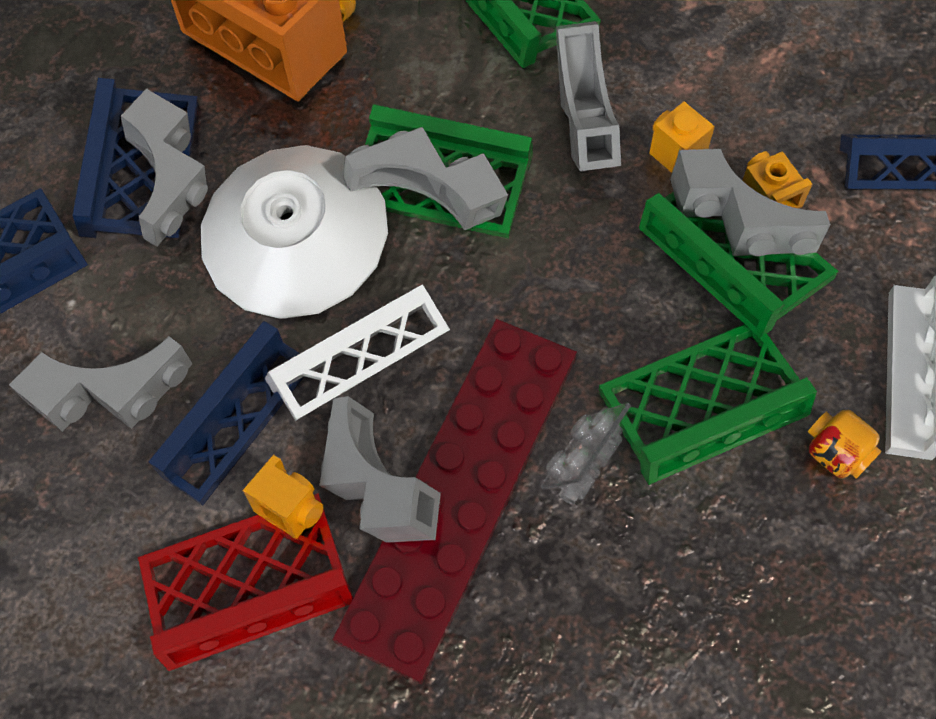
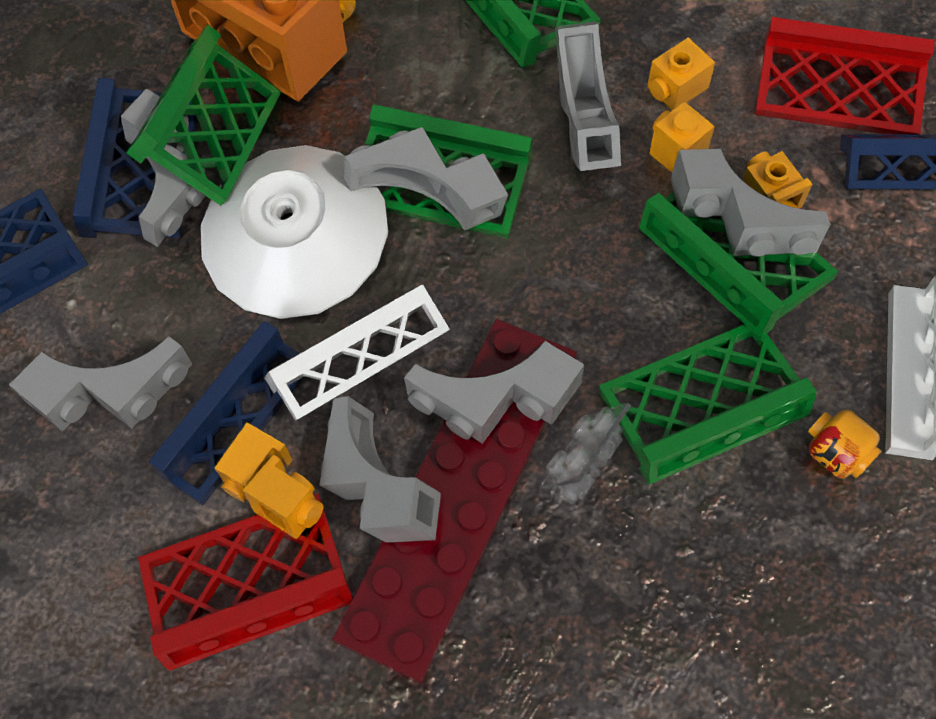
(175, 102): none -> green fence
(246, 458): none -> light orange brick
(475, 405): none -> light grey arch
(680, 74): none -> light orange brick
(854, 48): none -> red fence

